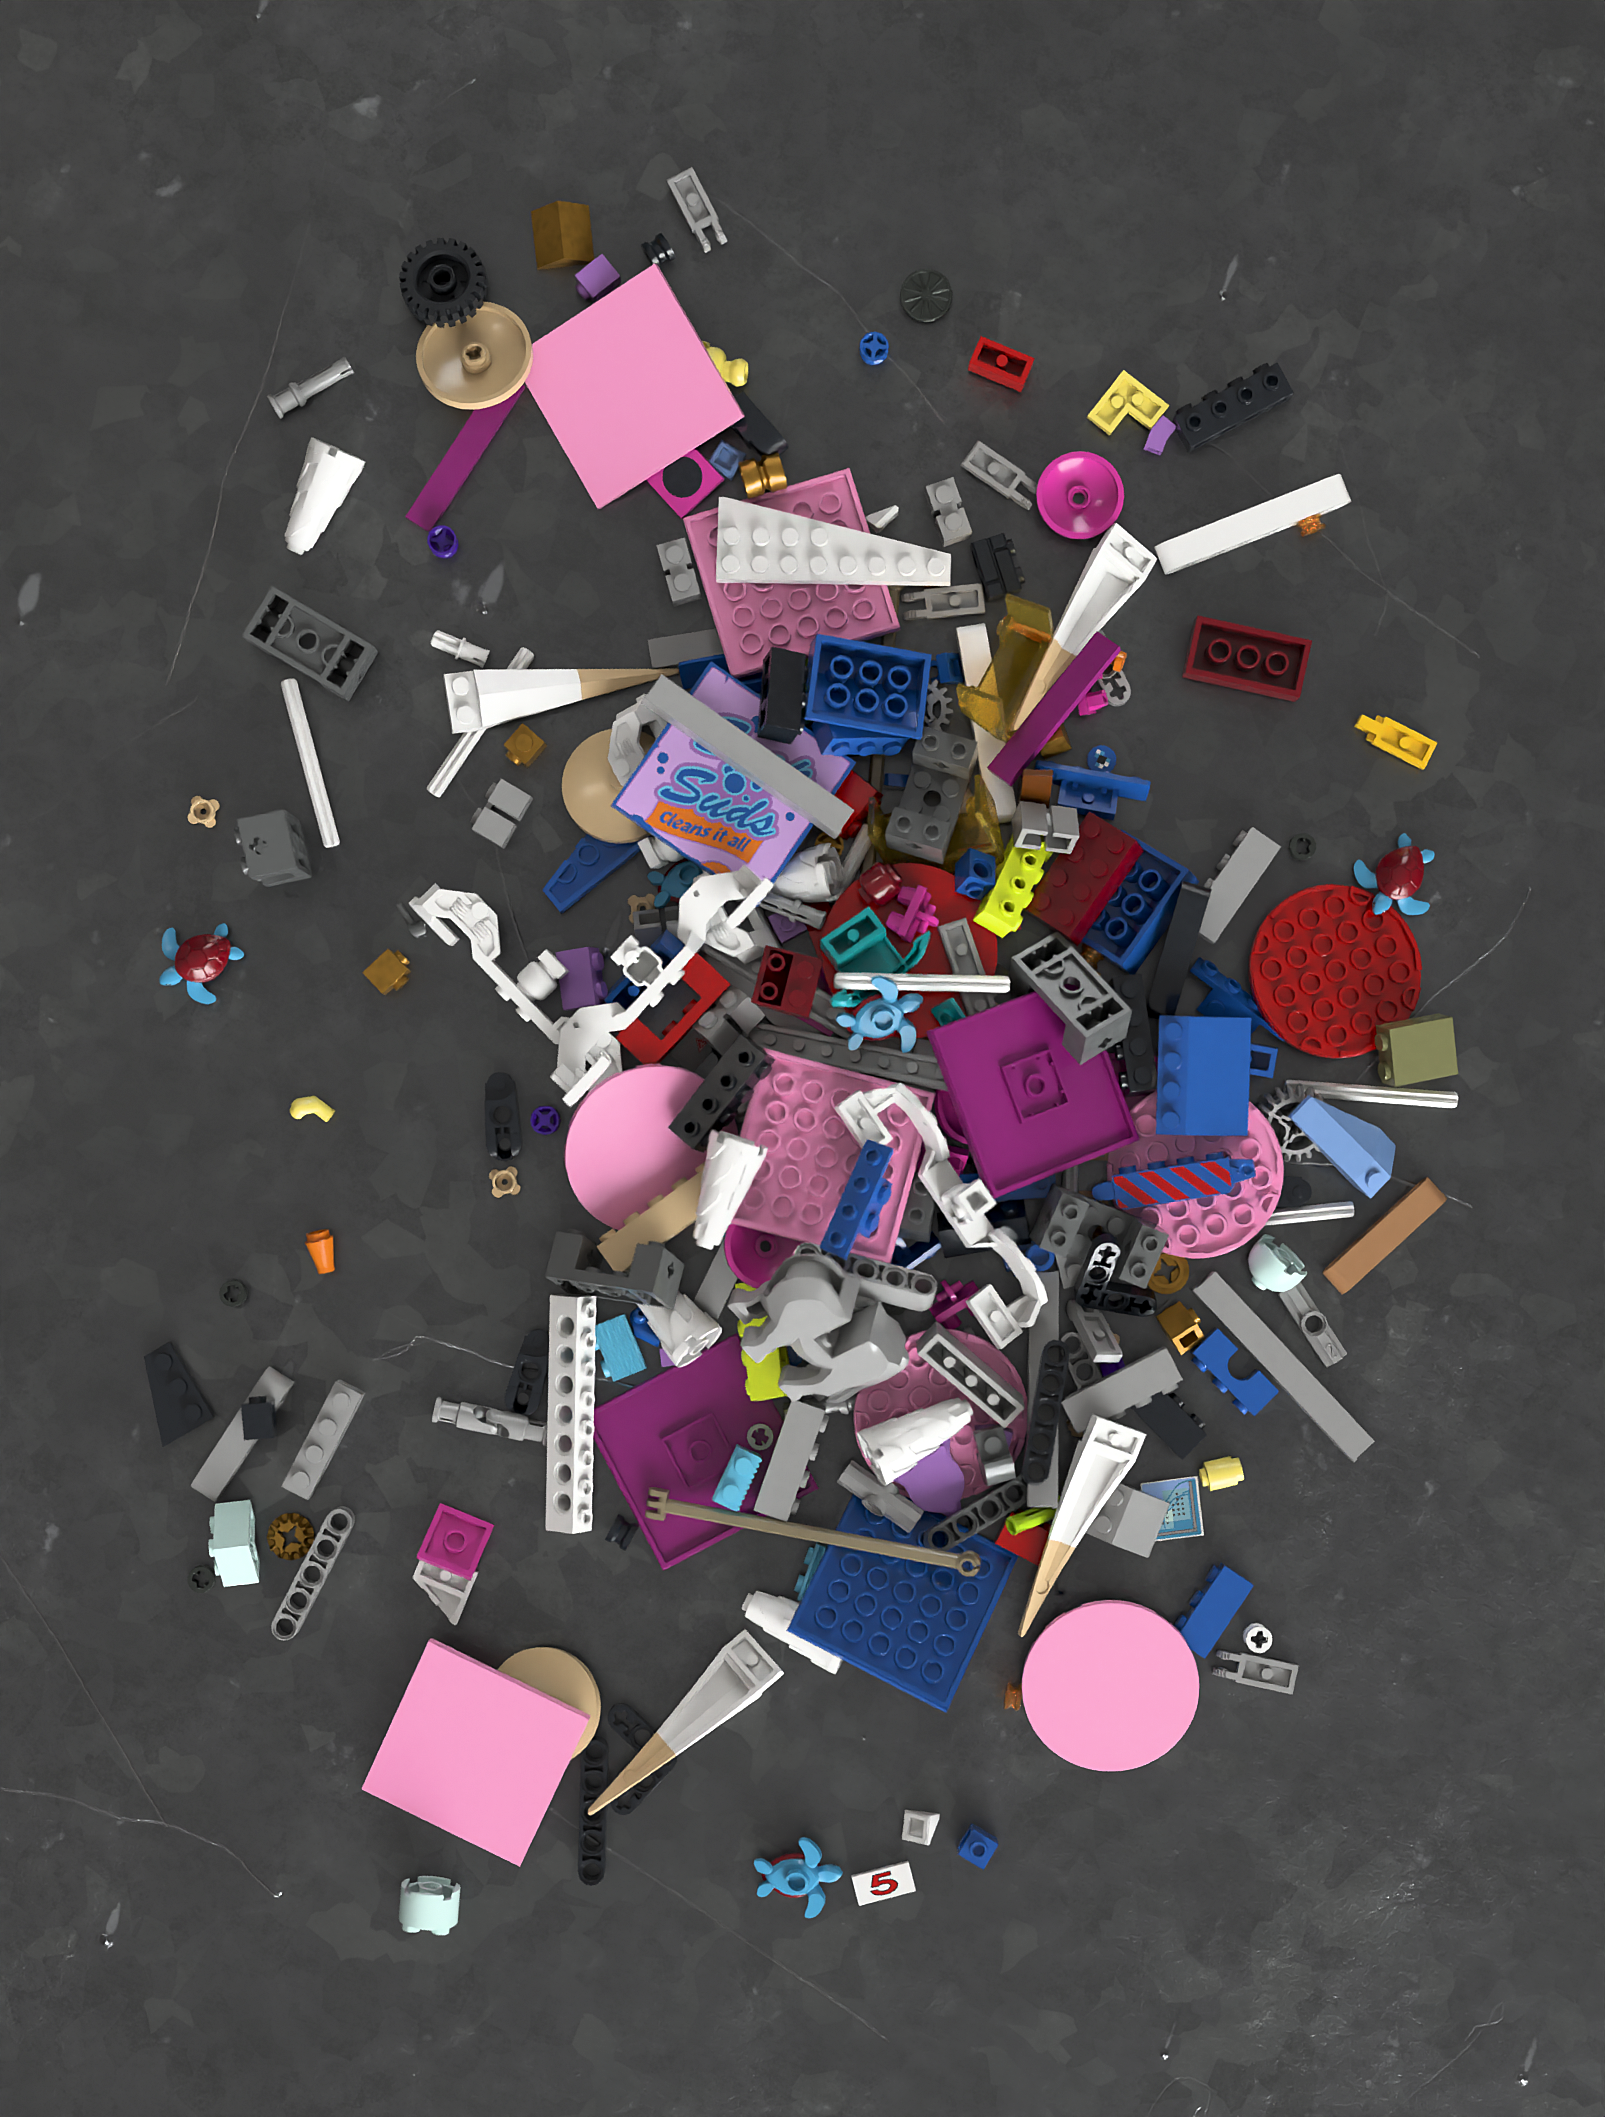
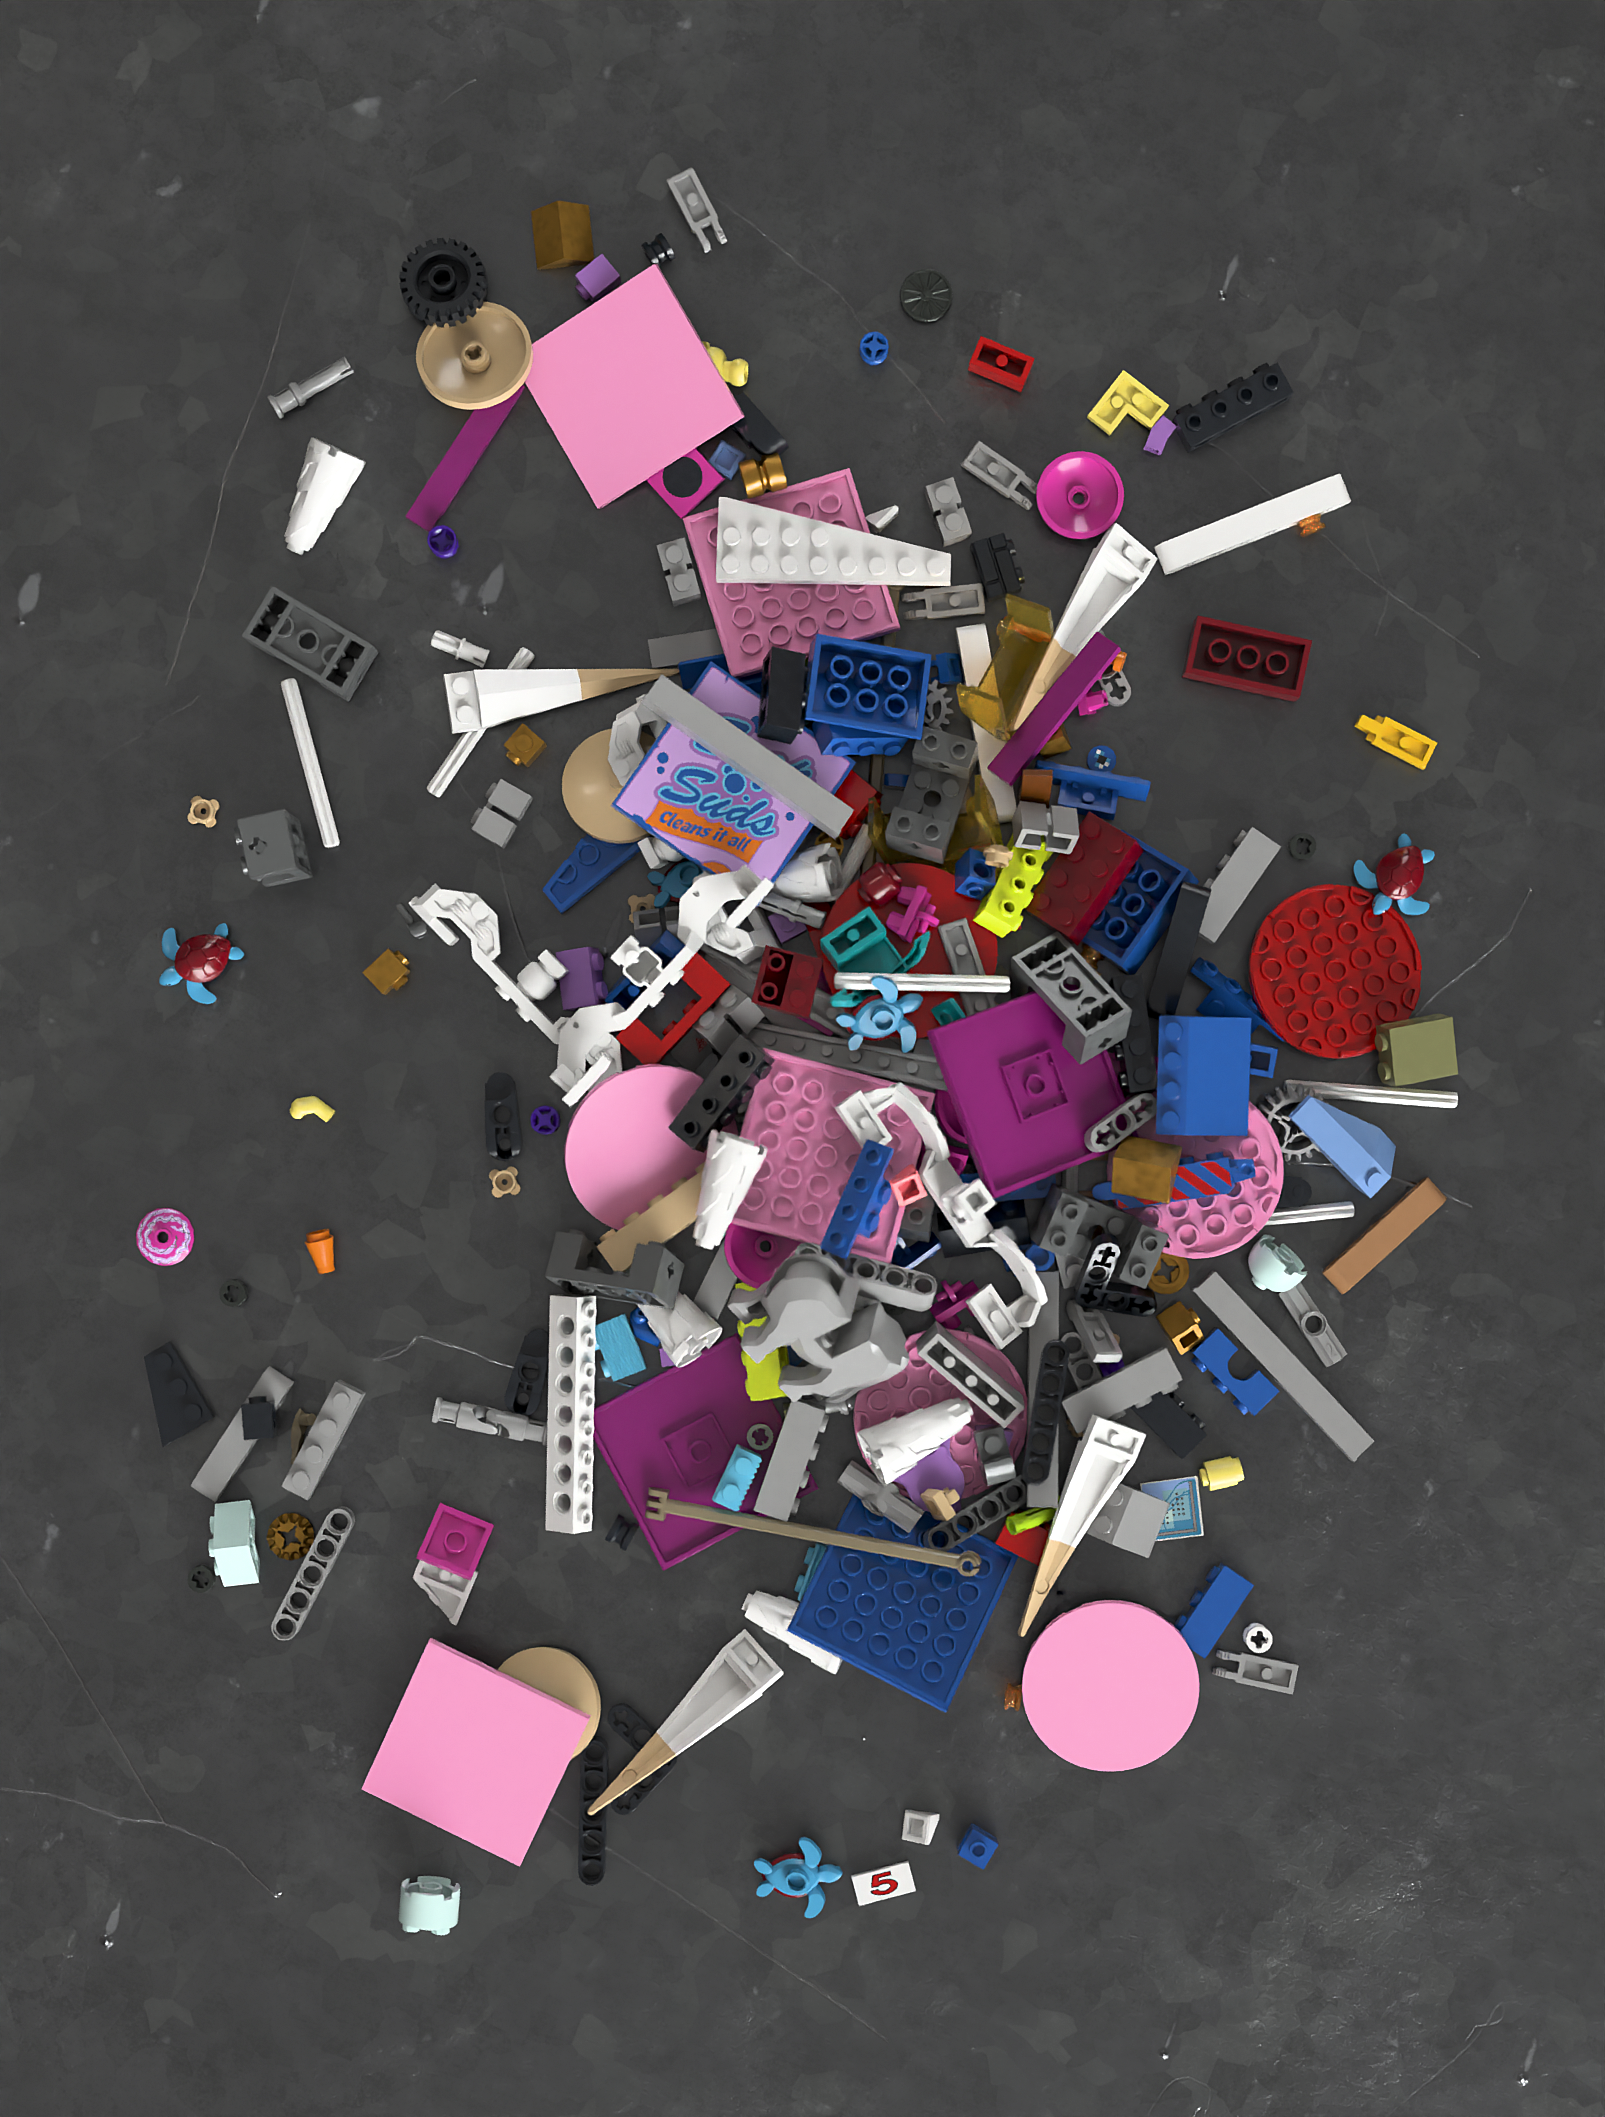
(179, 1233): none -> dish
(298, 1431): none -> dark tan bar
(907, 1186): none -> coral slope
(940, 1502): none -> tan tile
(997, 856): none -> tan plate
(1134, 1121): none -> light grey beam
(1145, 1169): none -> pearl gold slope

